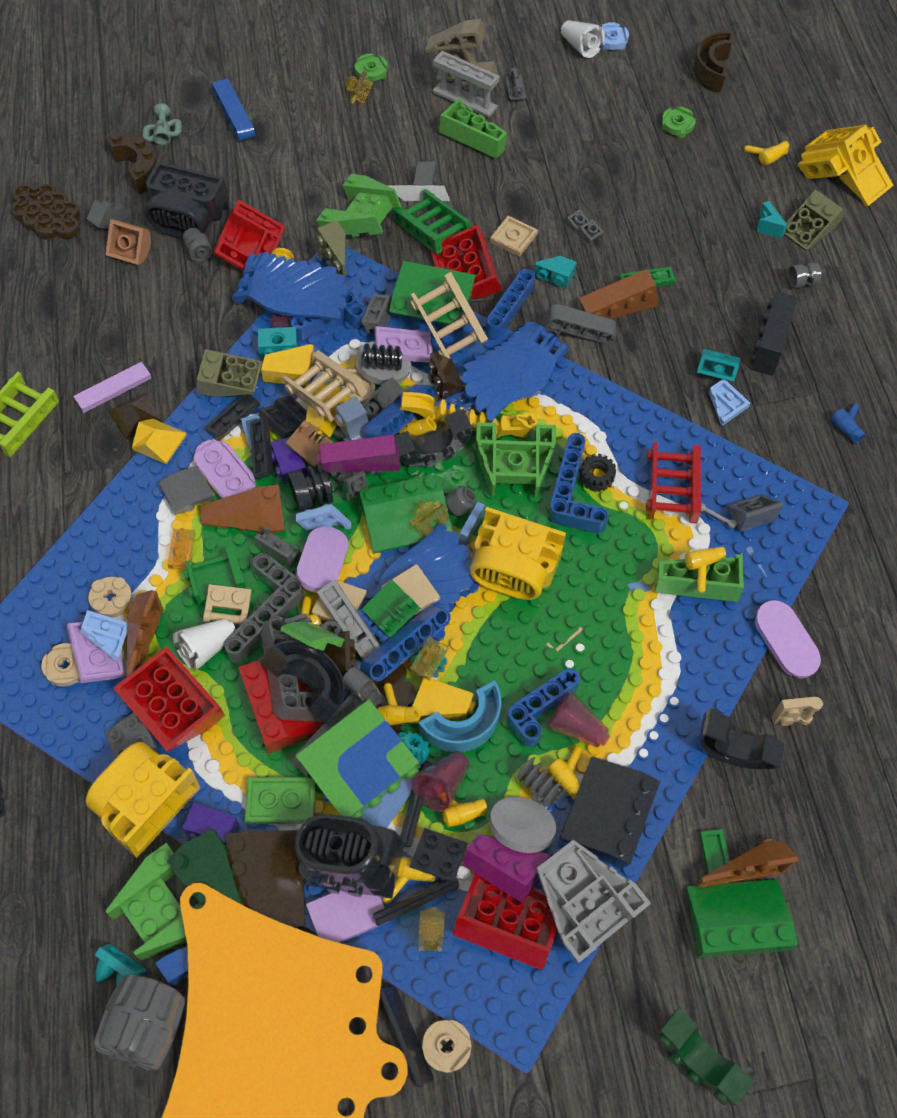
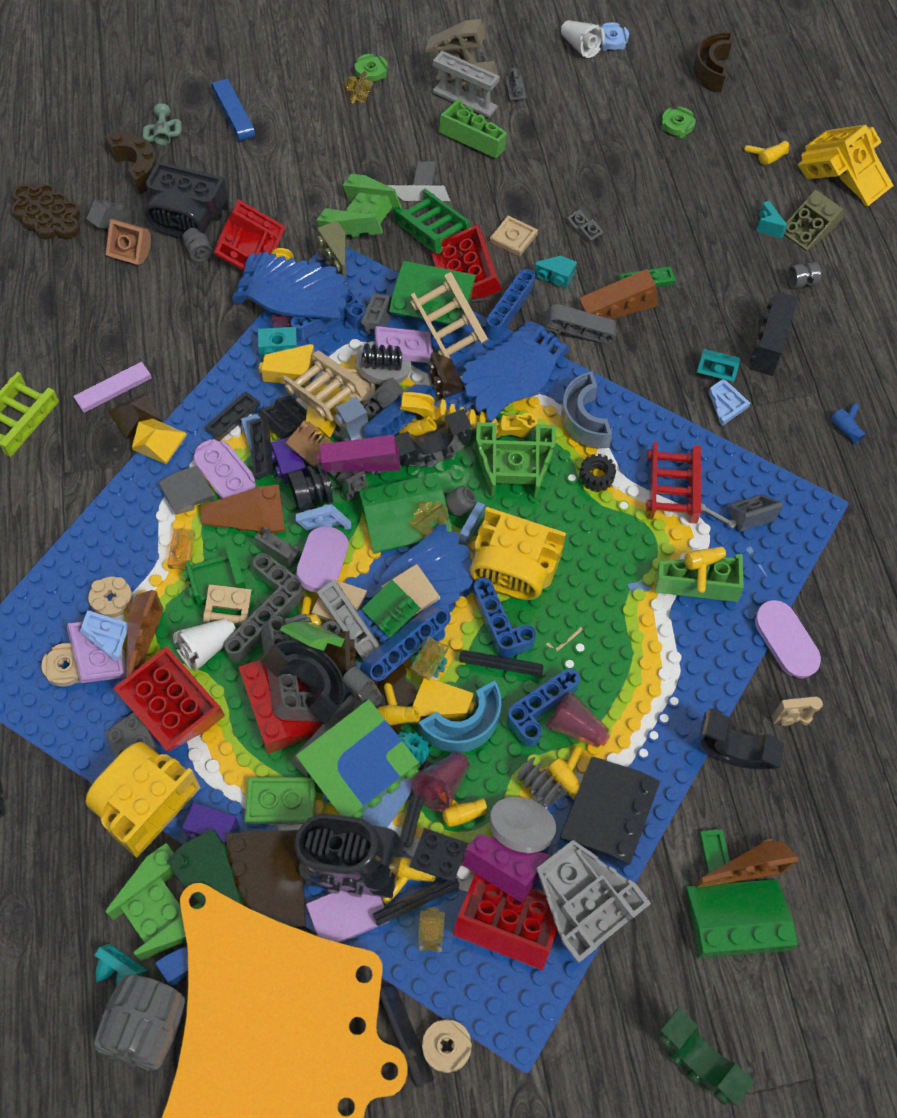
(227, 375): olive slope -> none
(498, 616): none -> blue beam
(501, 663): none -> black axle
(566, 485): blue beam -> none
(577, 421): none -> sand blue brick

